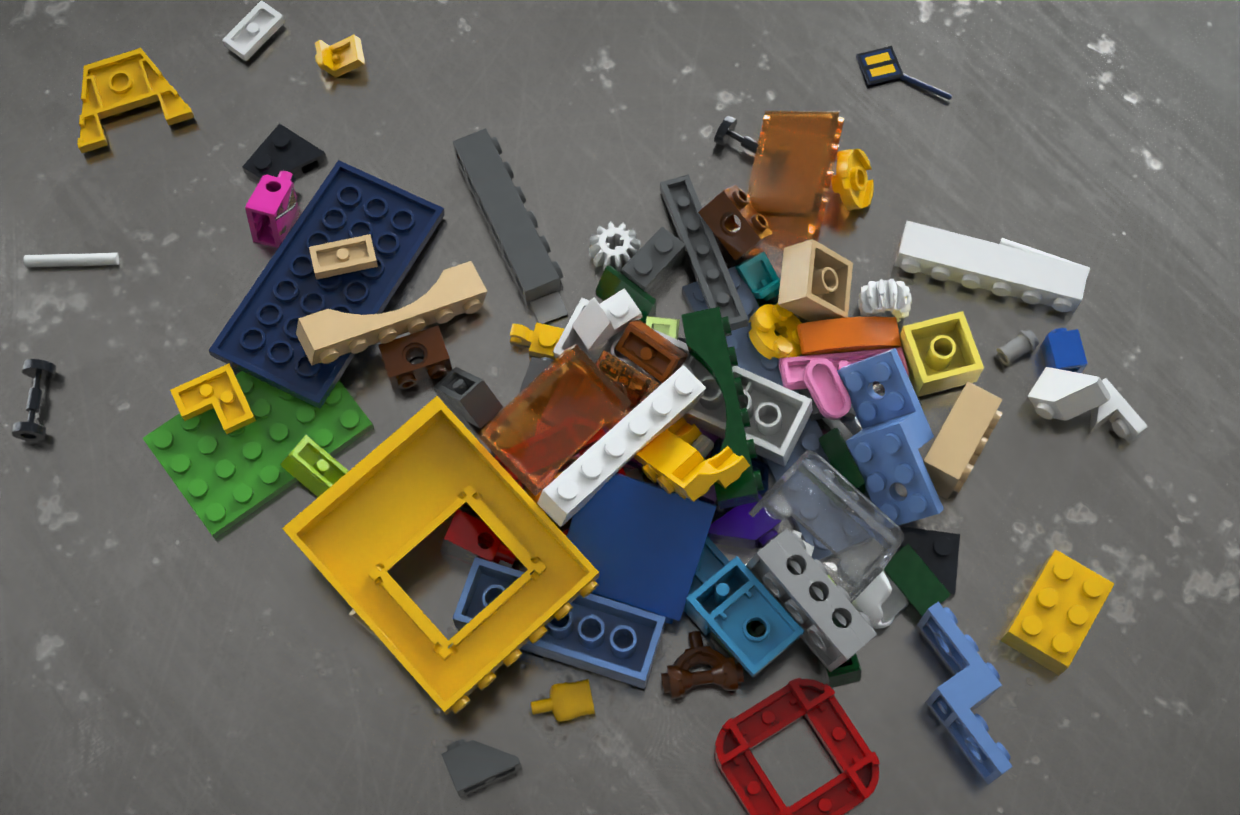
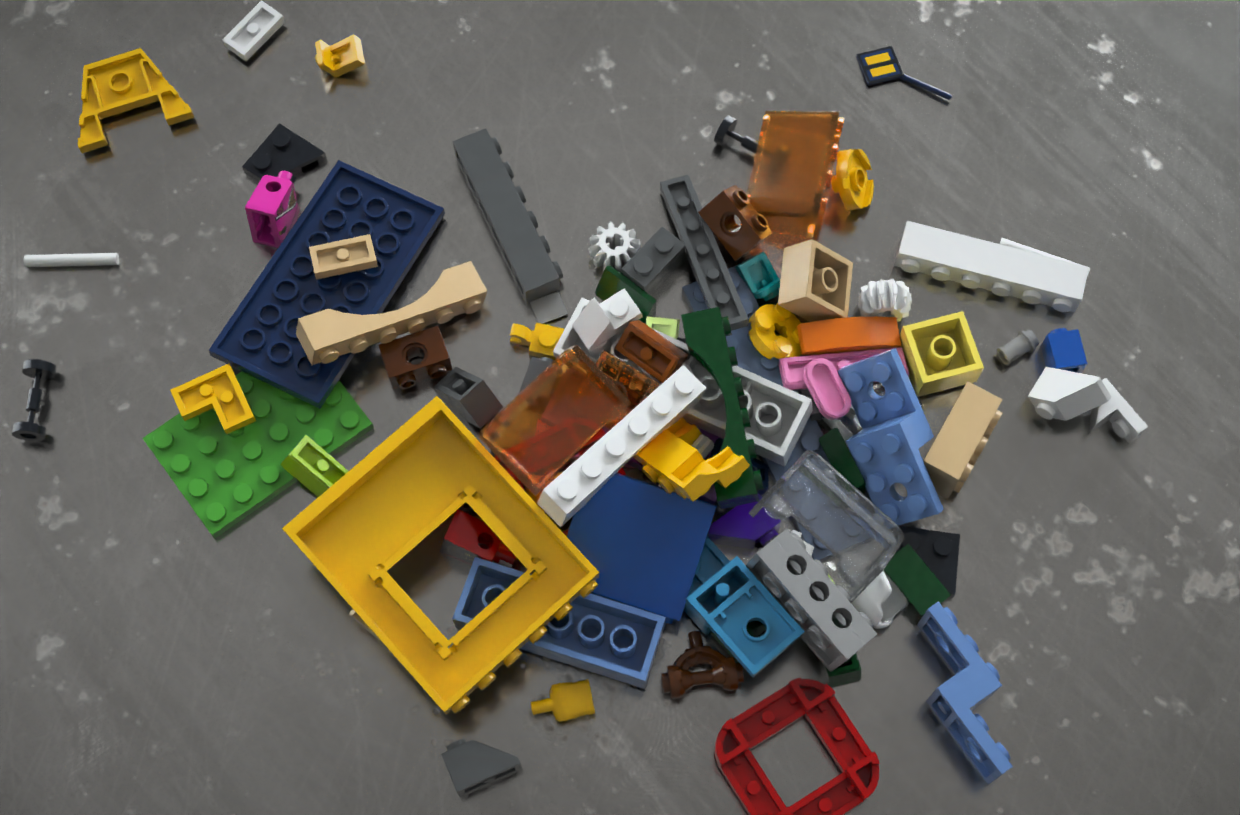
(1057, 612): yellow brick -> none

